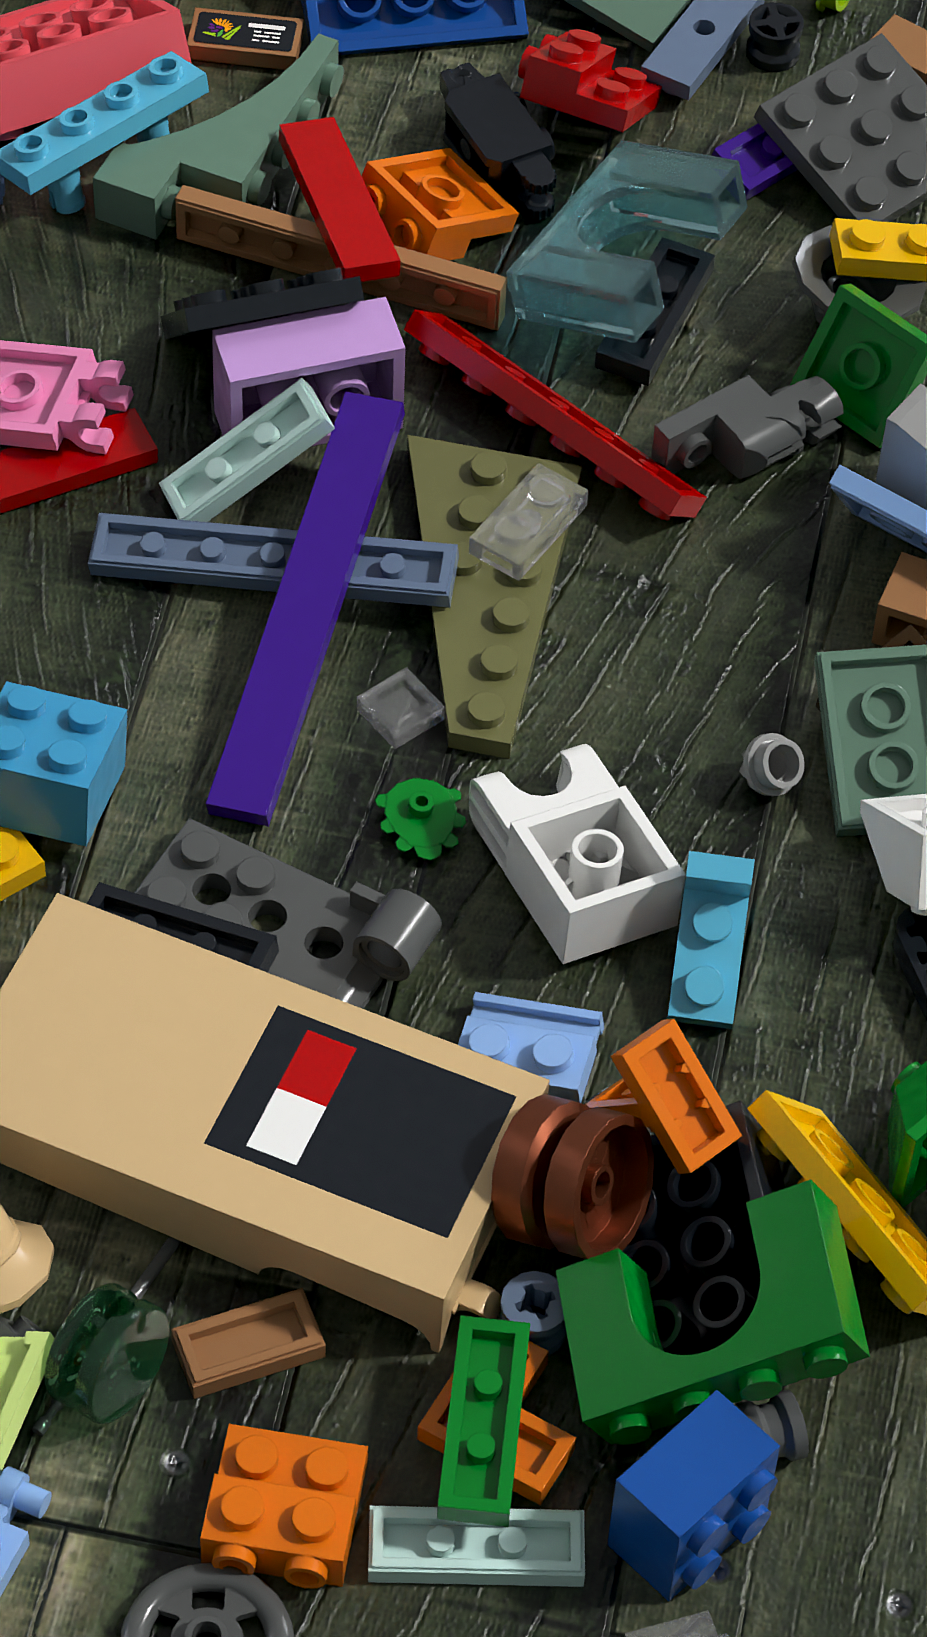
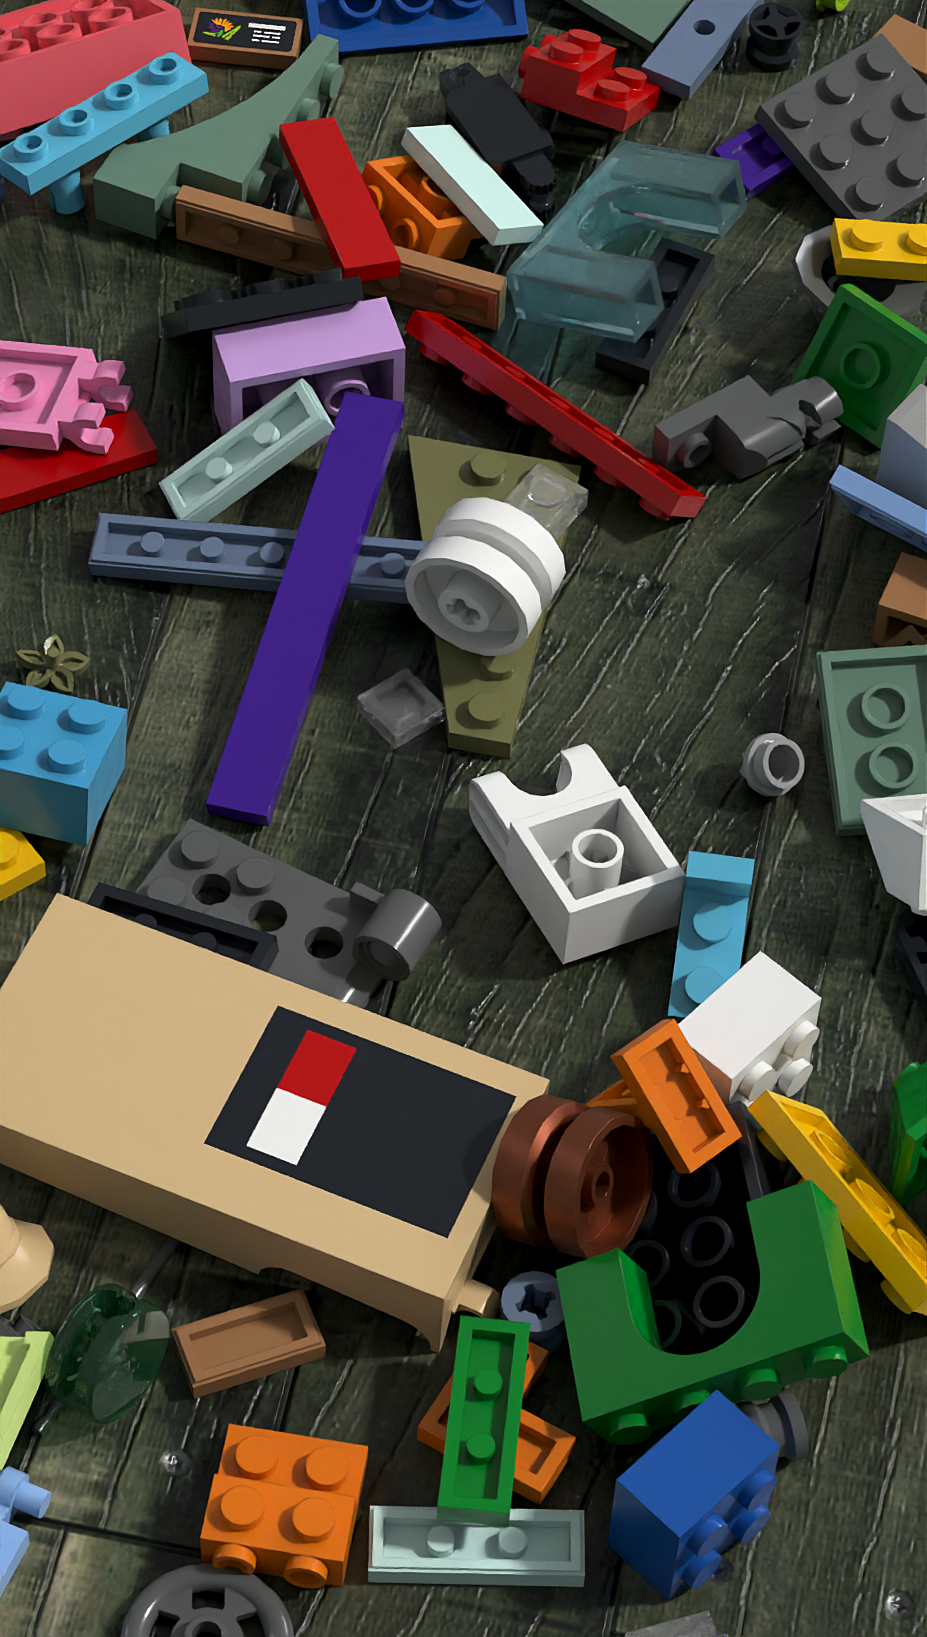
(53, 666): none -> olive plant
(422, 816): green piece -> none
(471, 185): none -> light aqua tile
(485, 576): none -> white wheel
(536, 1038): light blue plate -> none
(755, 1032): none -> white brick

